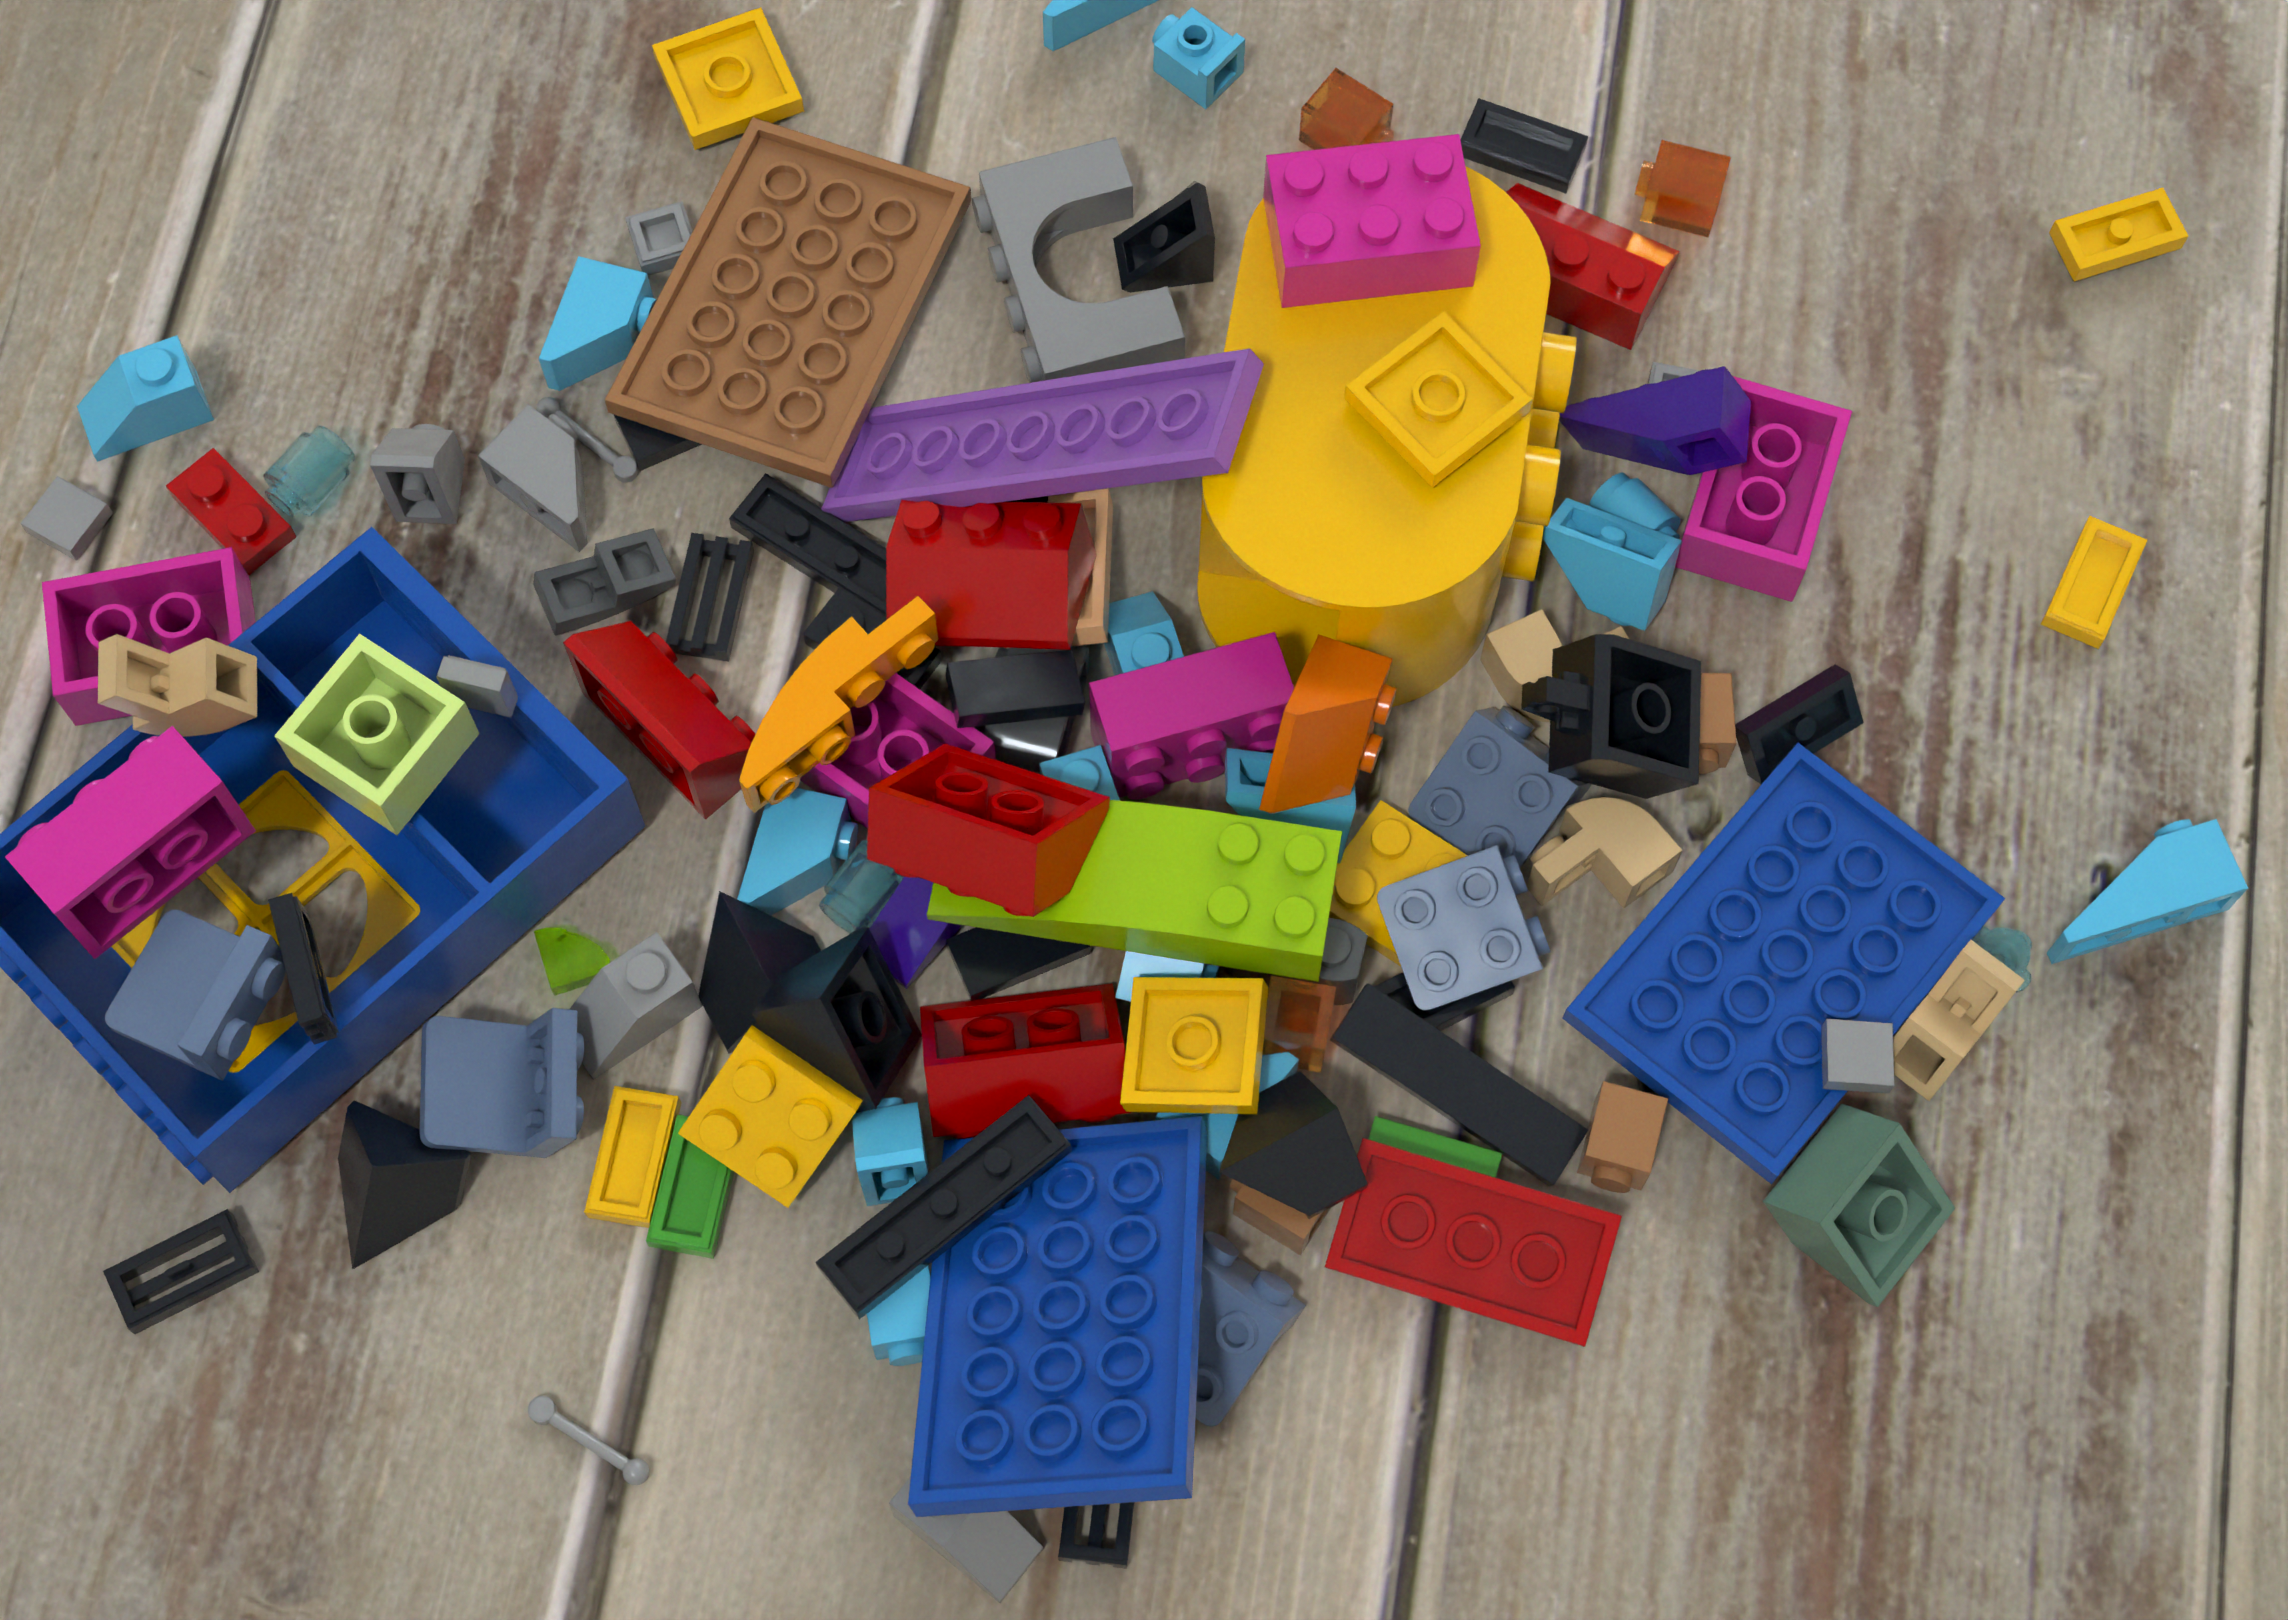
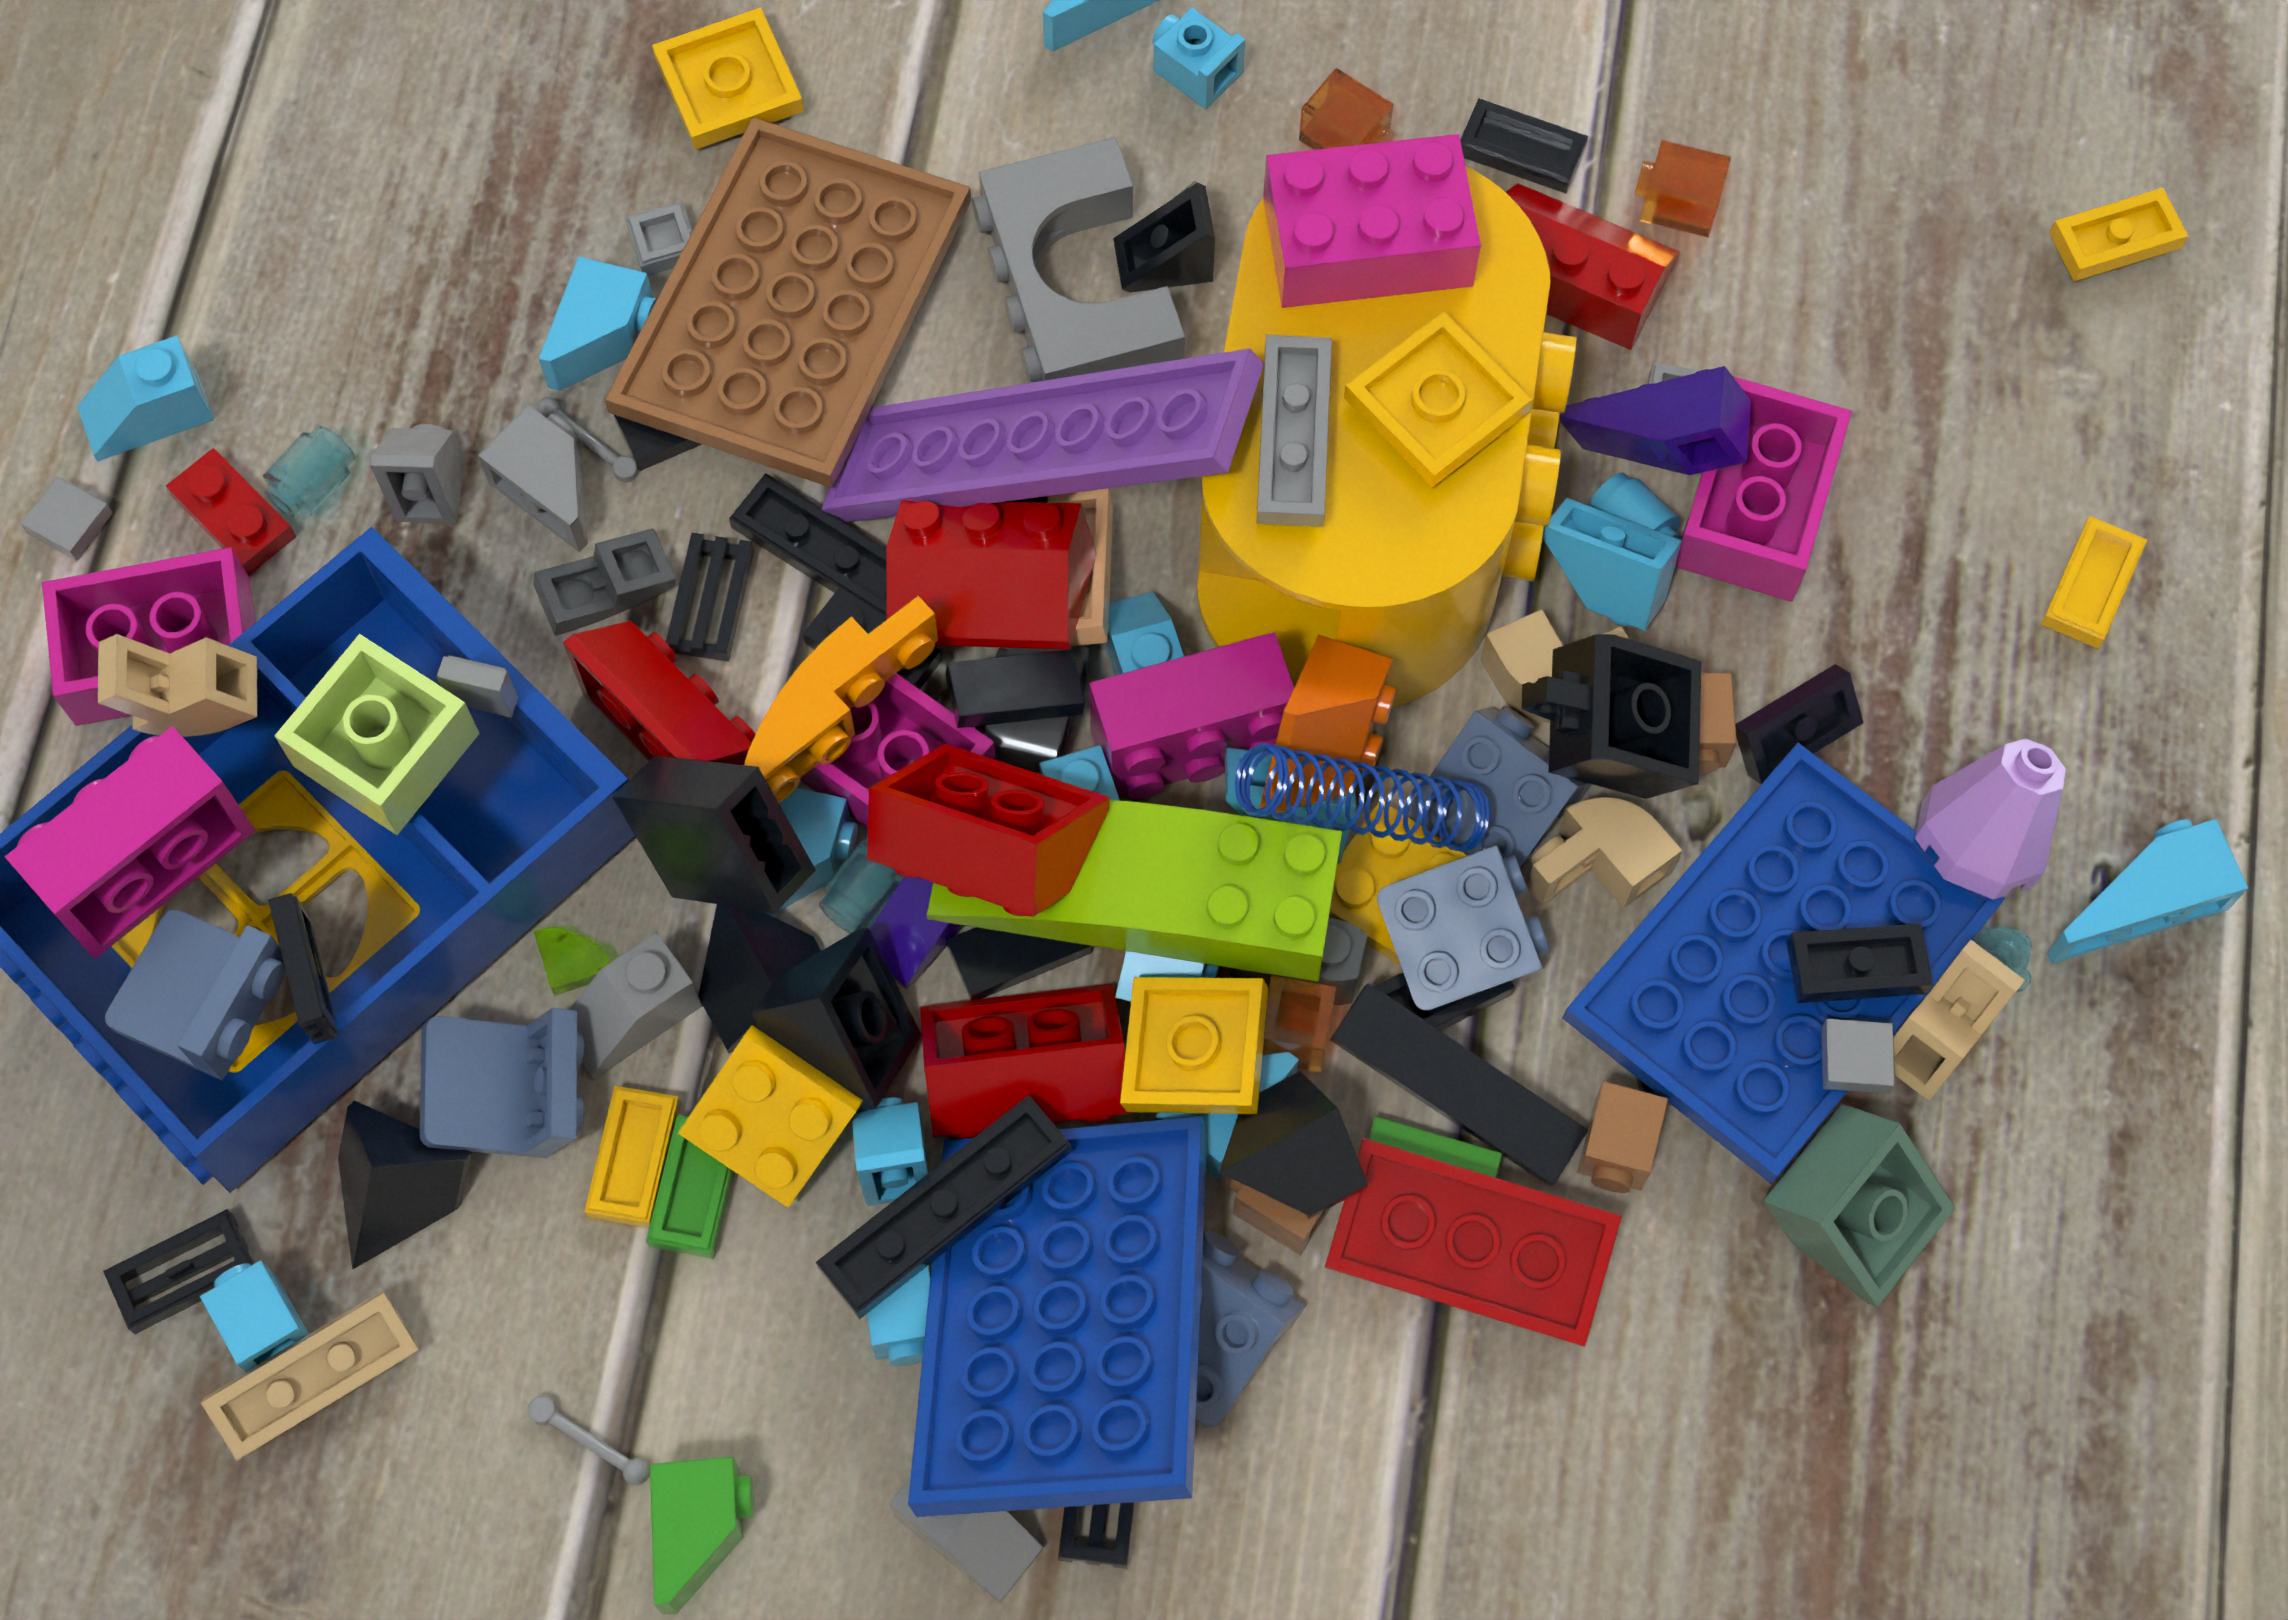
(253, 1313): none -> medium azure brick
(309, 1375): none -> tan plate
(694, 1524): none -> bright green slope
(715, 833): none -> black brick
(1285, 786): none -> blue piece
(1294, 431): none -> light grey plate
(1859, 963): none -> black plate
(1994, 819): none -> lavender cone

